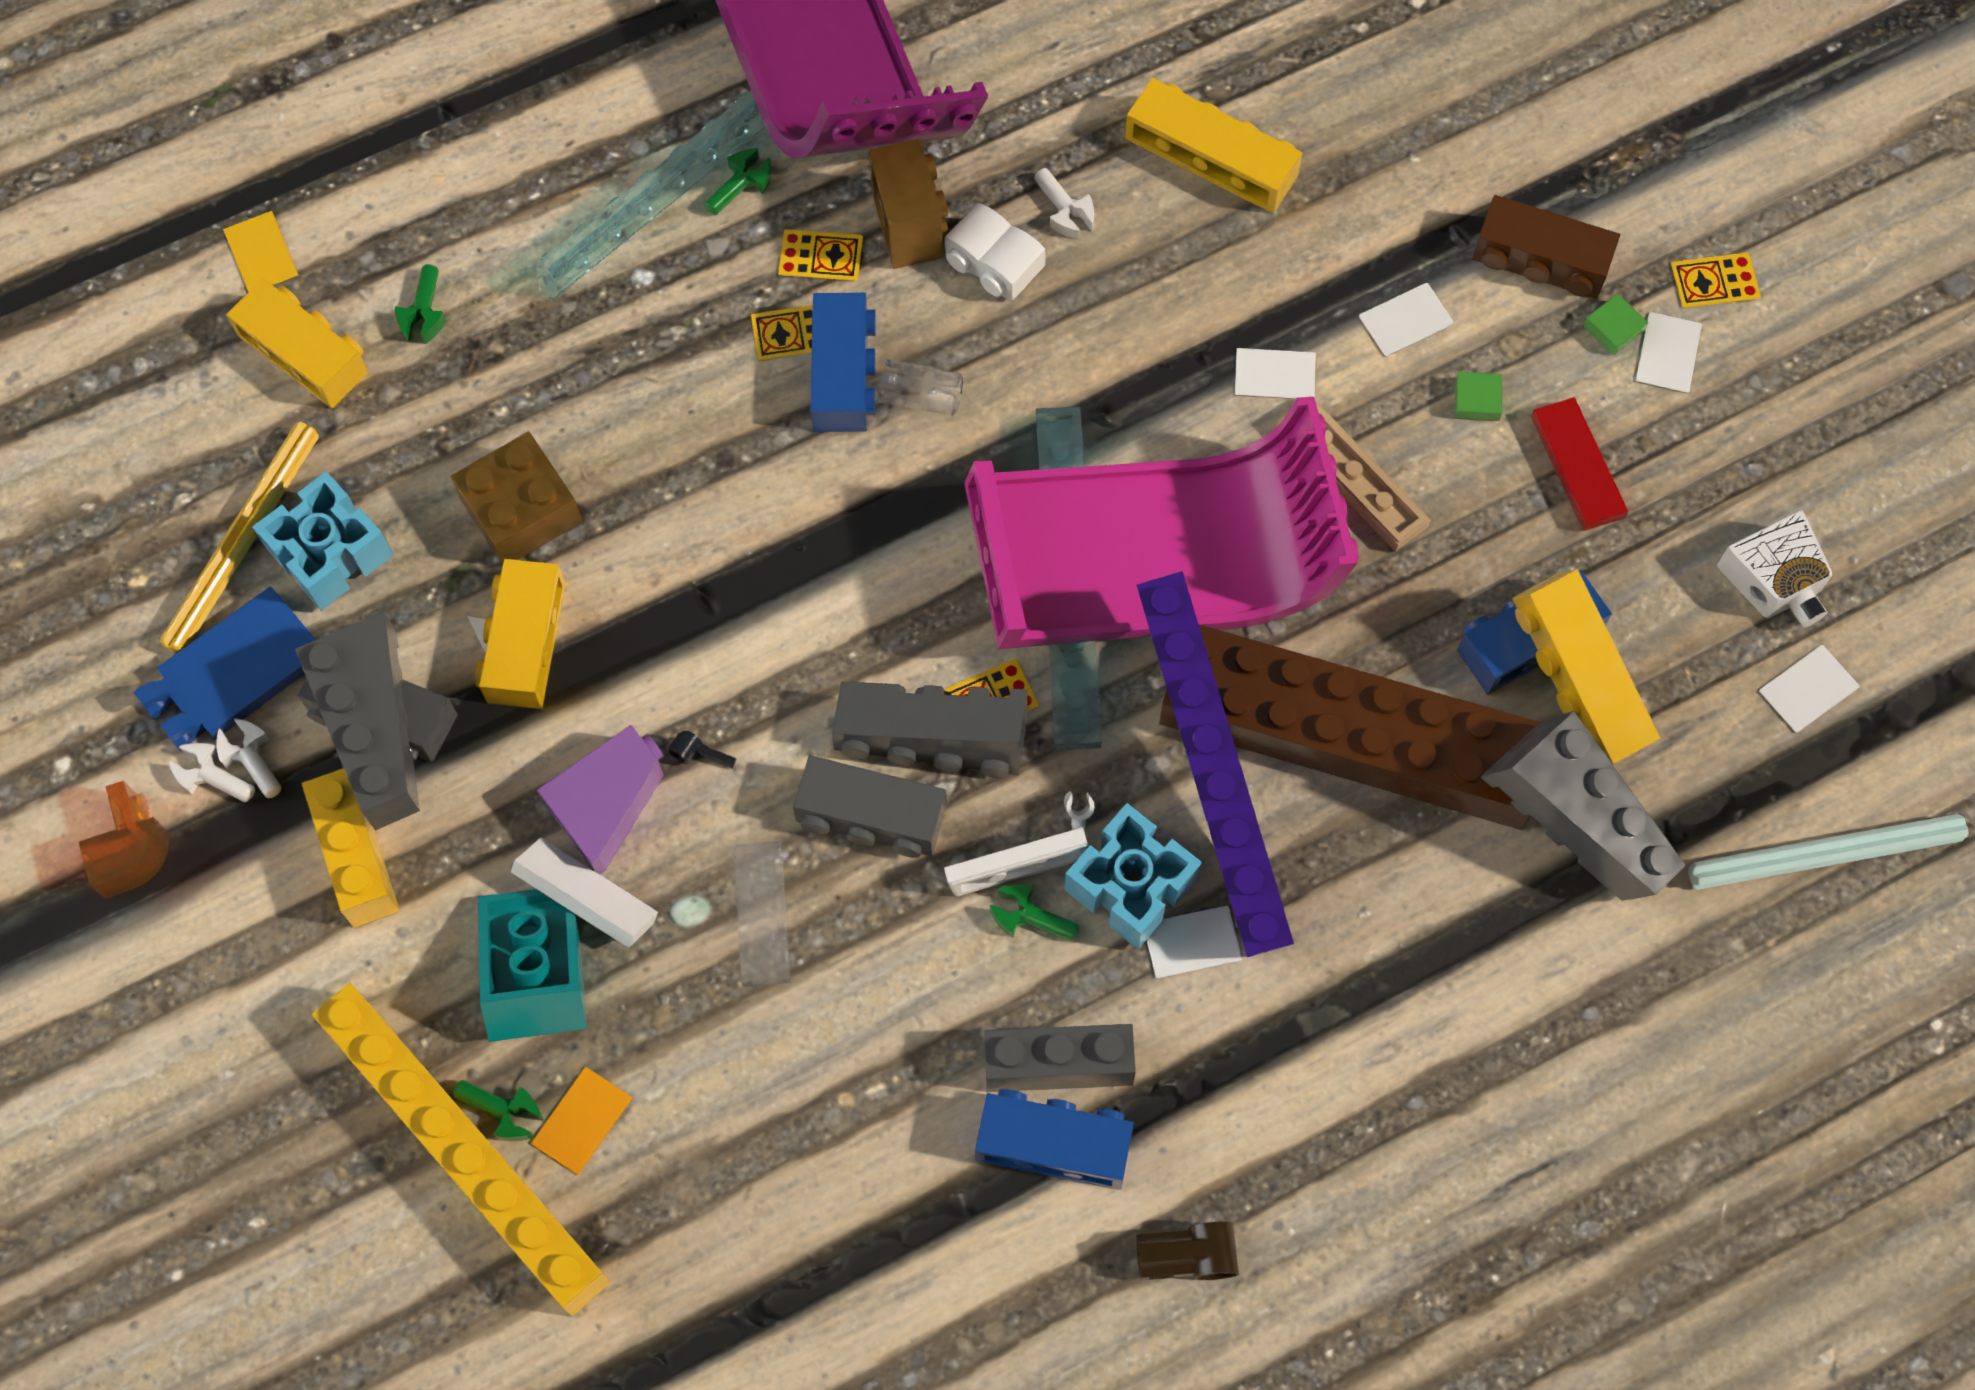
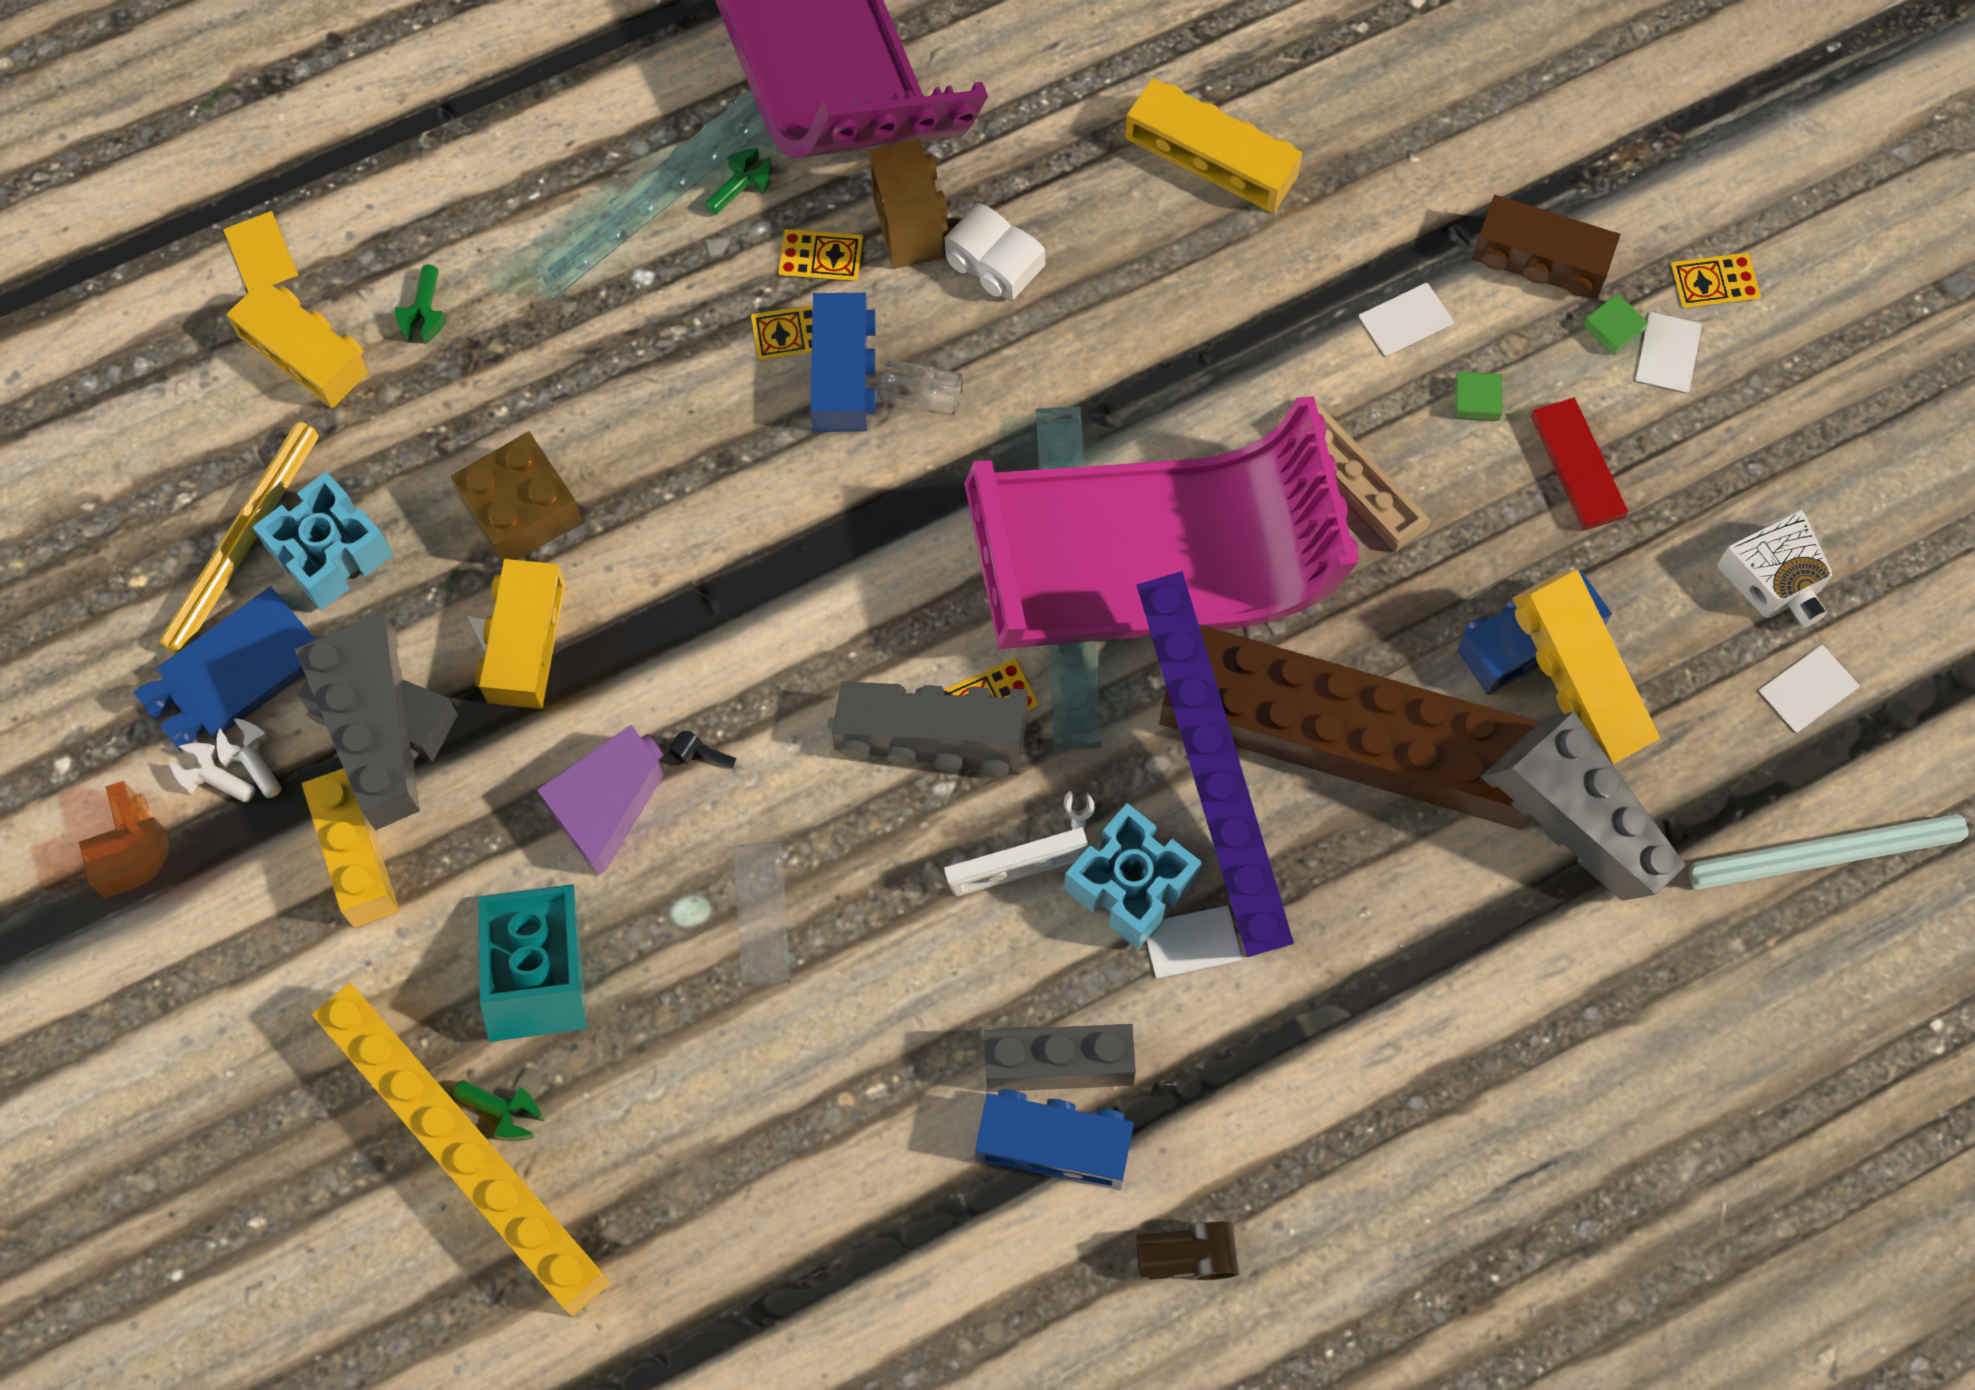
(581, 1120): light orange sticker -> none
(584, 892): white tile -> none
(869, 807): dark grey brick -> none
(1030, 914): green bar -> none
(1080, 208): white bar -> none
(1275, 373): white sticker -> none

